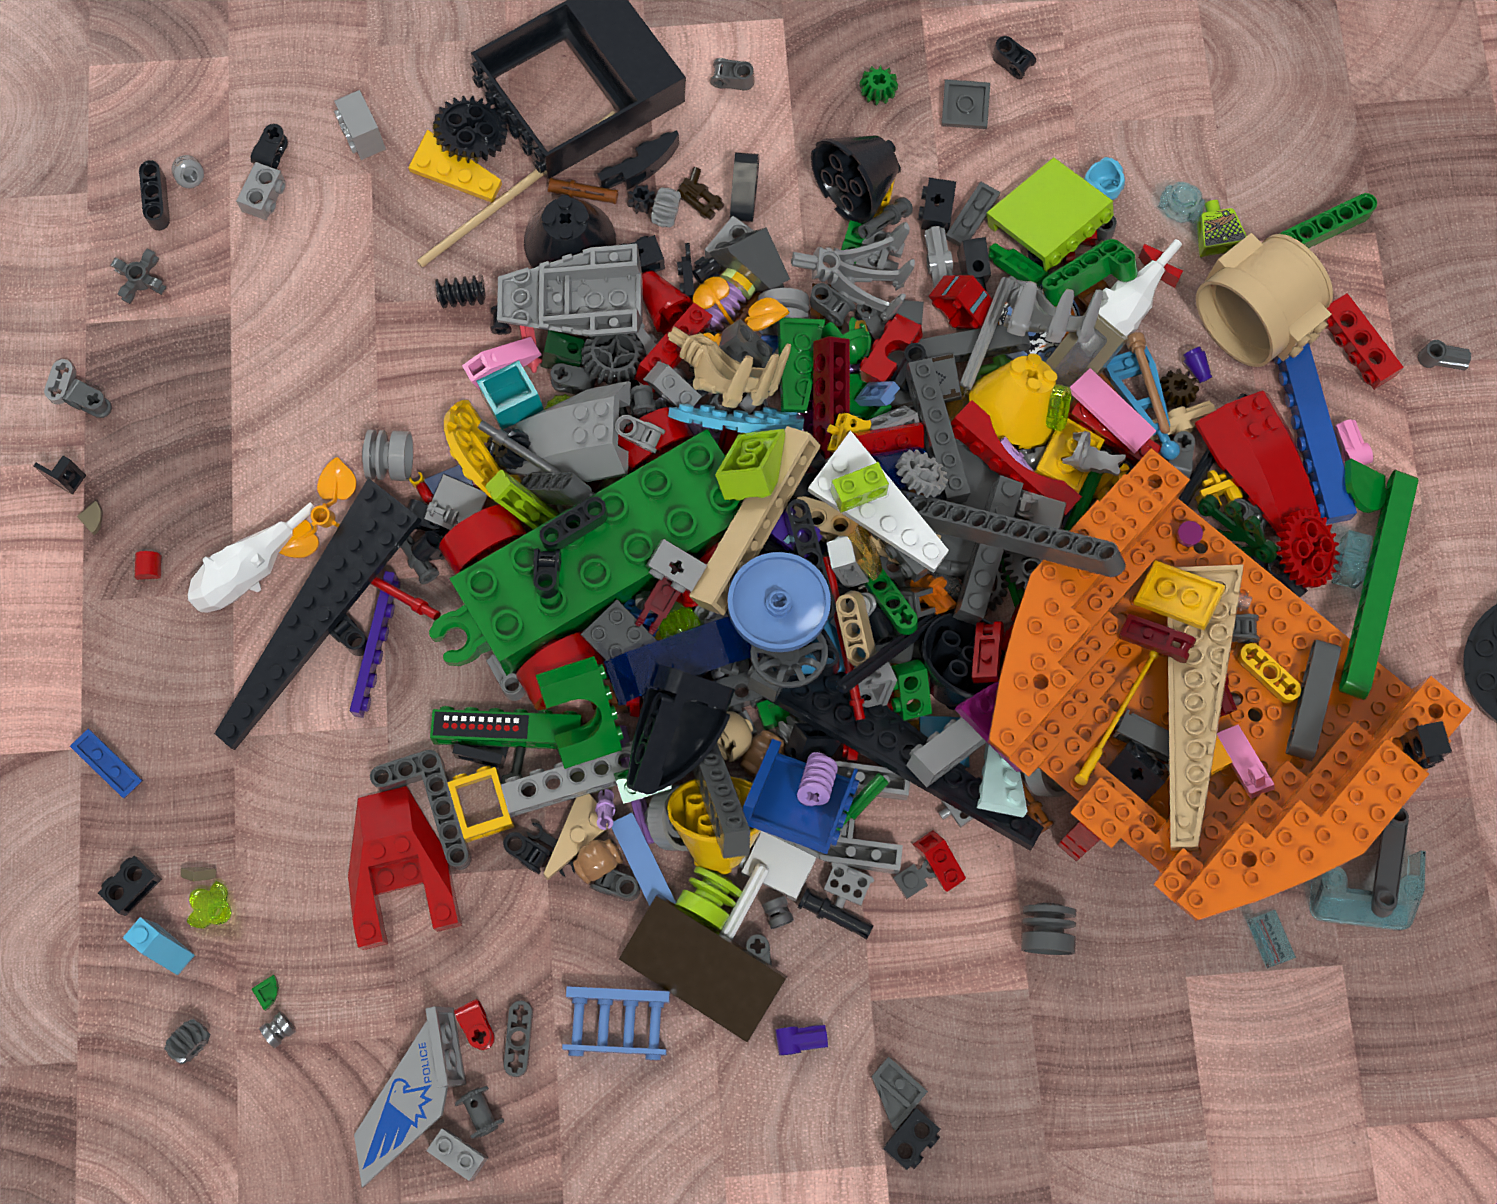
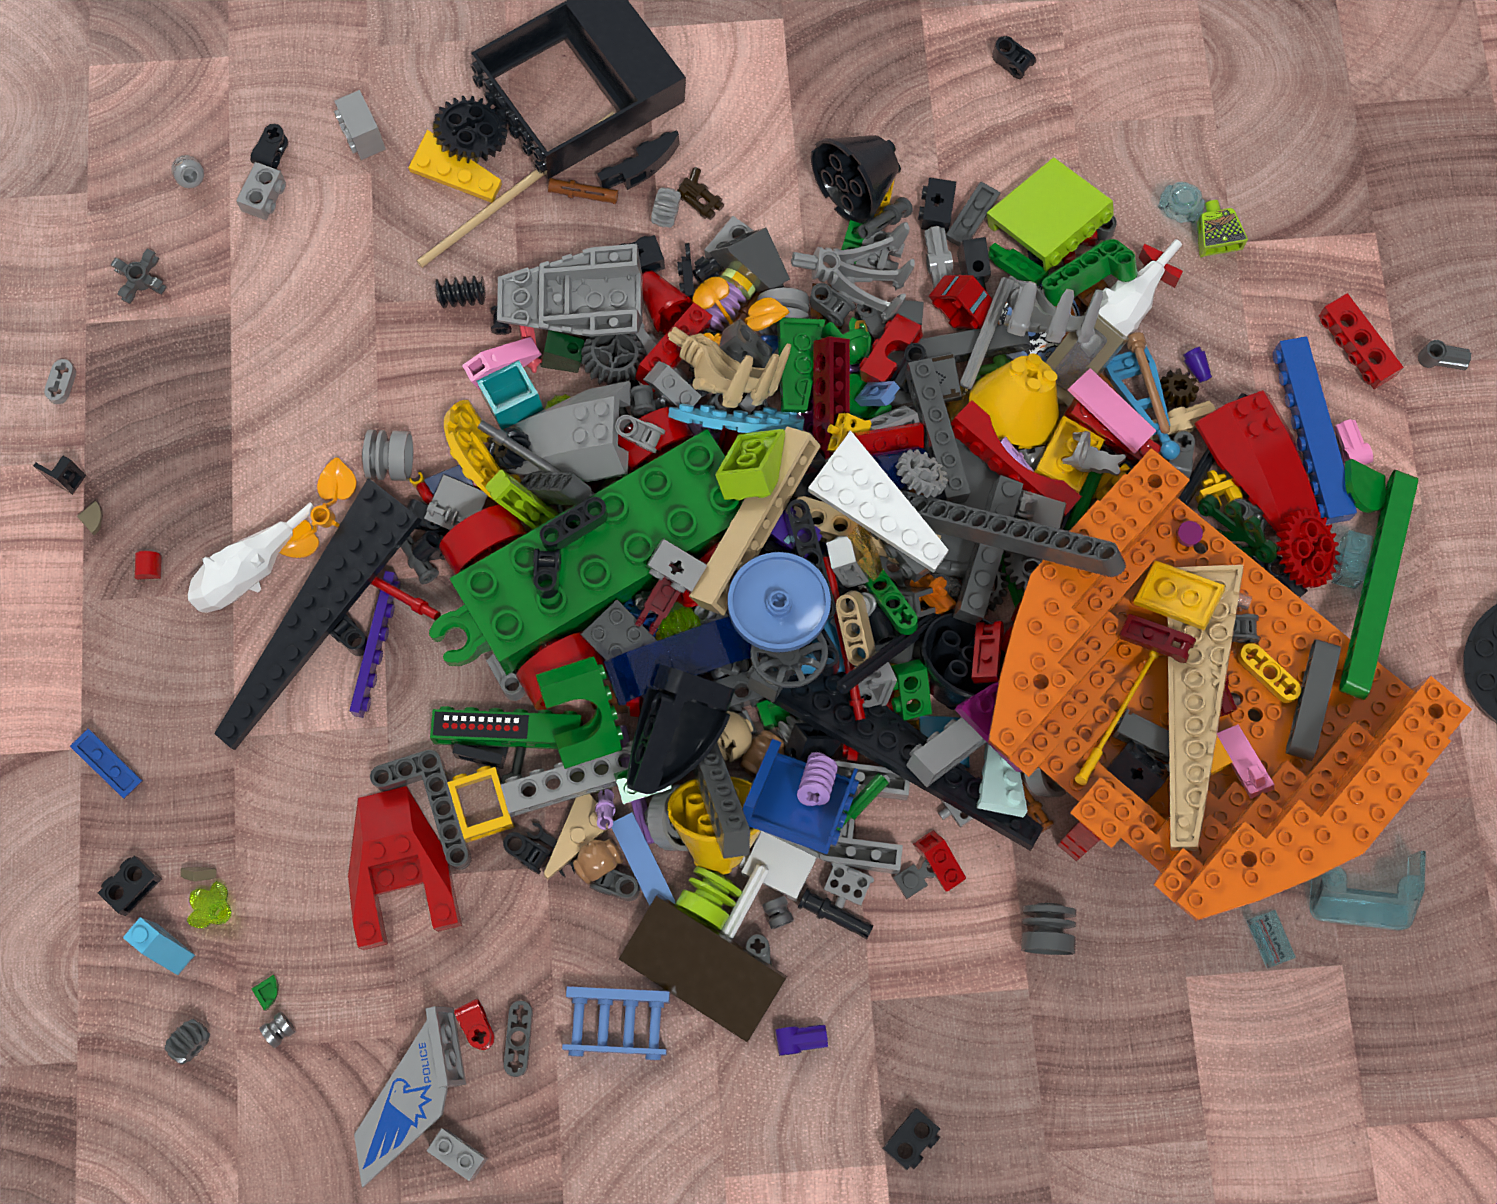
(87, 399): dark grey piece -> none
(154, 205): black beam -> none
(481, 1115): dark grey hose -> none
(566, 228): black cone -> none
(573, 380): dark grey piece -> none
(635, 199): black gear -> none
(731, 73): dark grey piece -> none
(744, 186): beam -> none
(859, 487): lime brick -> none
(878, 85): green gear -> none
(897, 1091): dark grey wing -> none
(965, 104): dark grey plate -> none
(1058, 407): clear neon green beam -> none
(1106, 177): medium azure hair -> none
(1265, 299): tan cylinder -> none
(1333, 221): green beam -> none
(1389, 865): dark grey piece -> none
(1426, 744): black brick -> none

